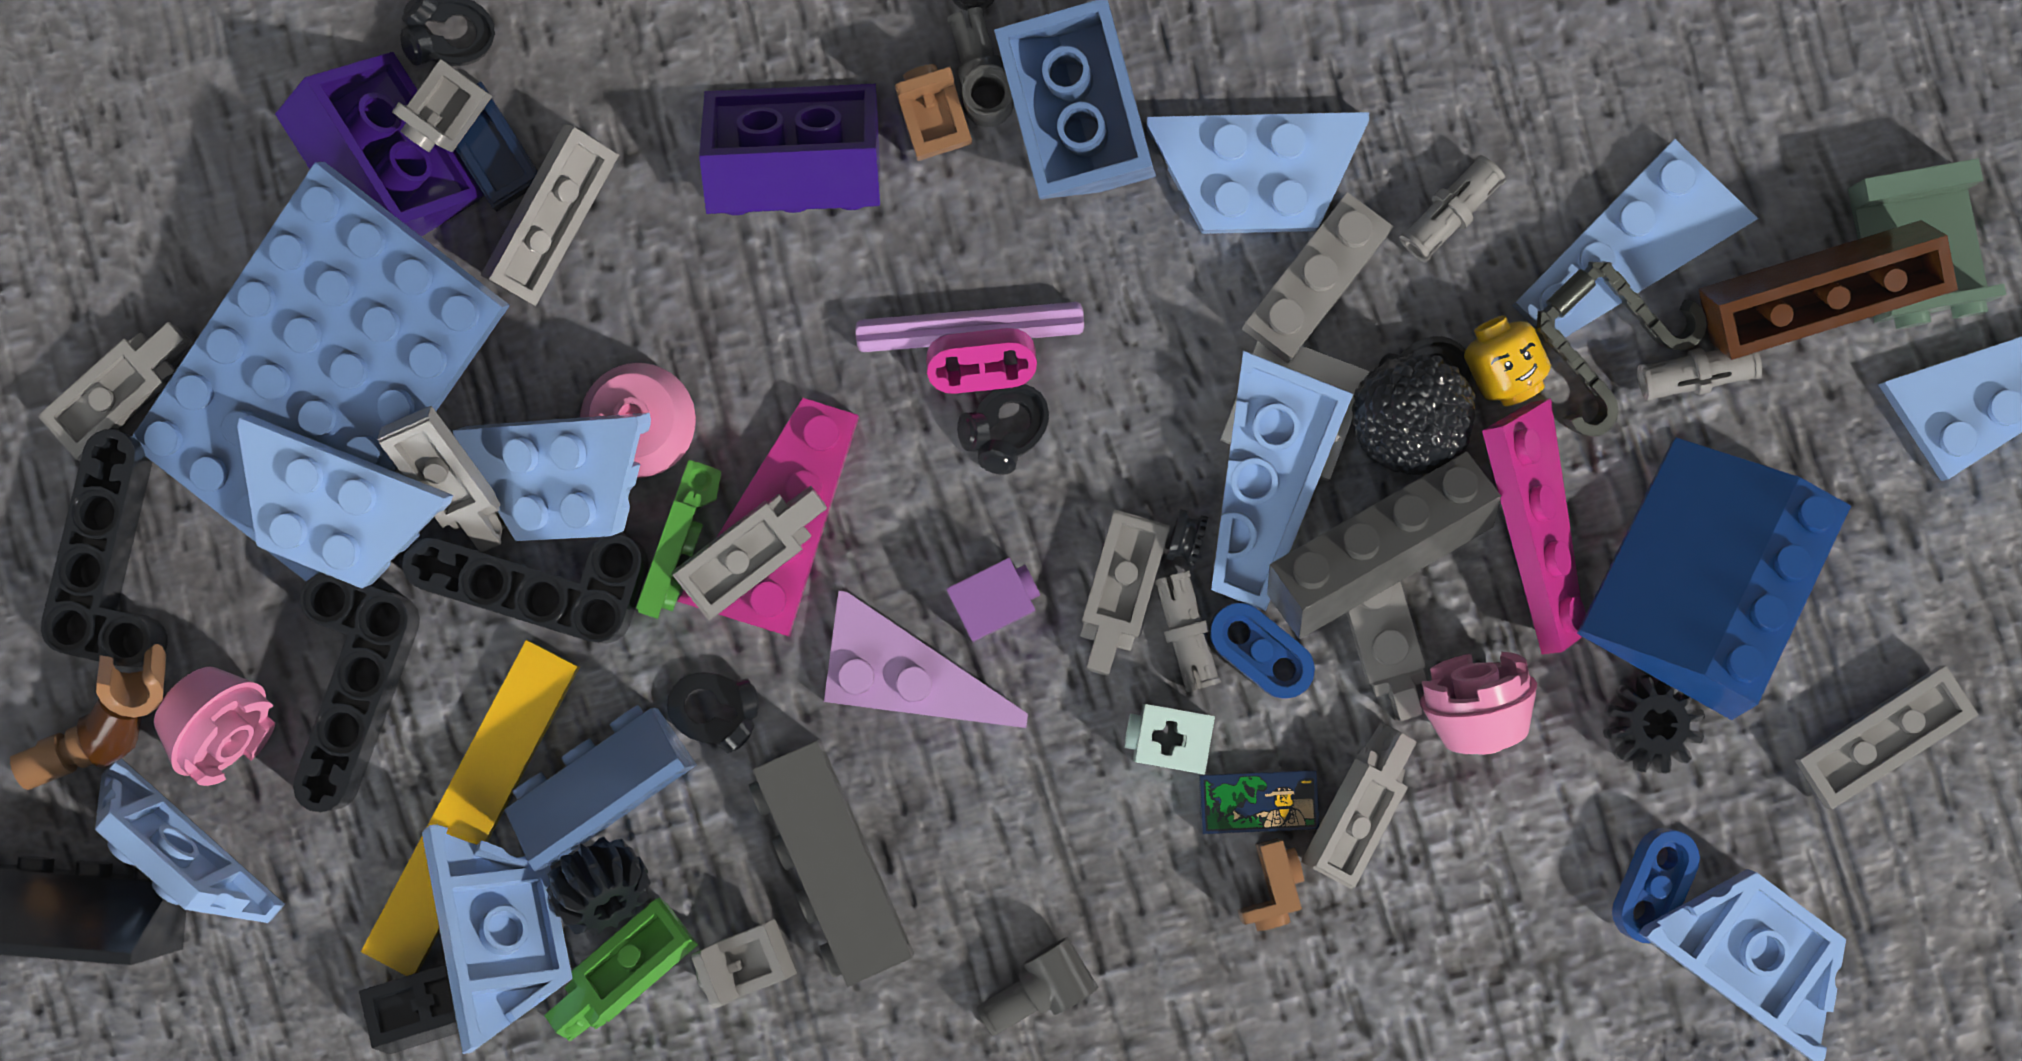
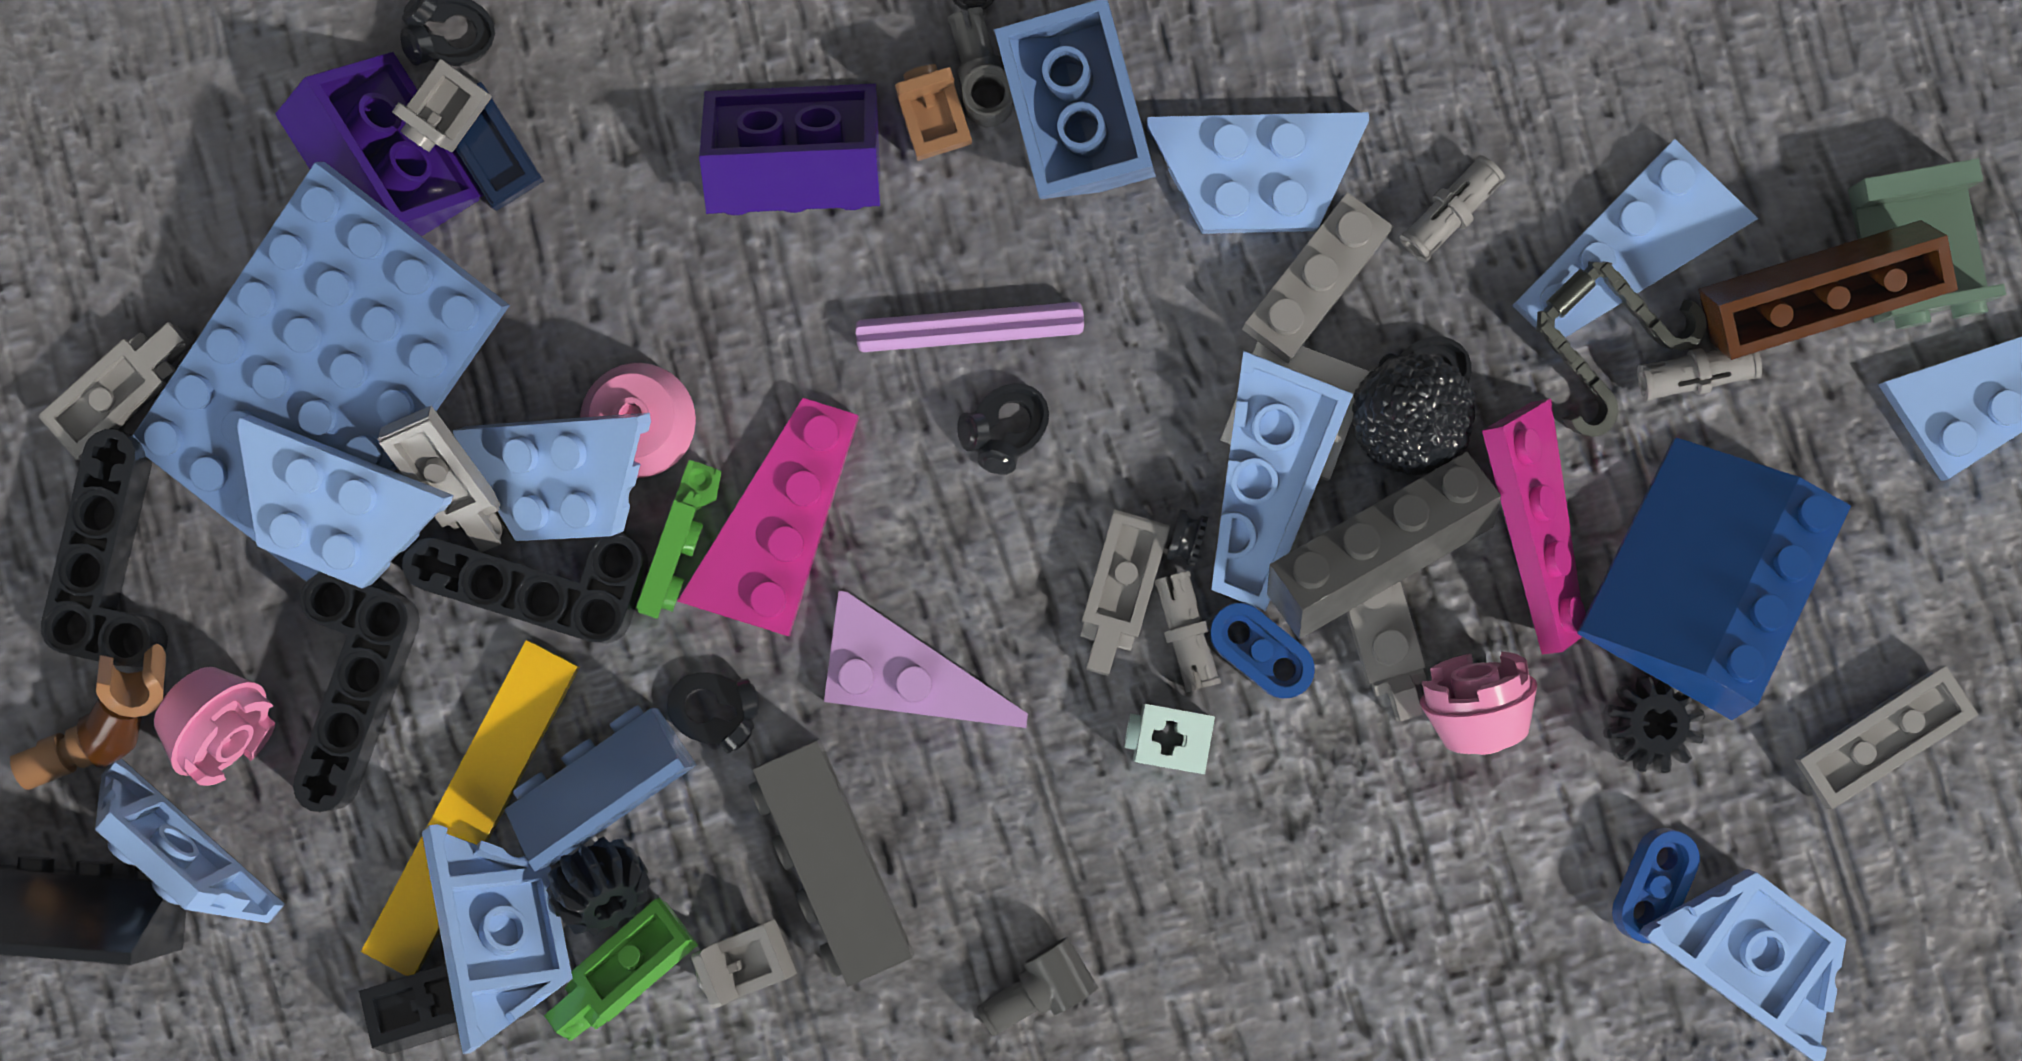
(550, 214): light grey plate -> none
(748, 551): light grey hinge -> none
(981, 360): dark pink beam -> none
(994, 598): medium lavender brick -> none
(1259, 802): tile -> none
(1281, 873): medium nougat bracket -> none
(1361, 808): light grey hinge -> none
(1507, 361): yellow head -> none

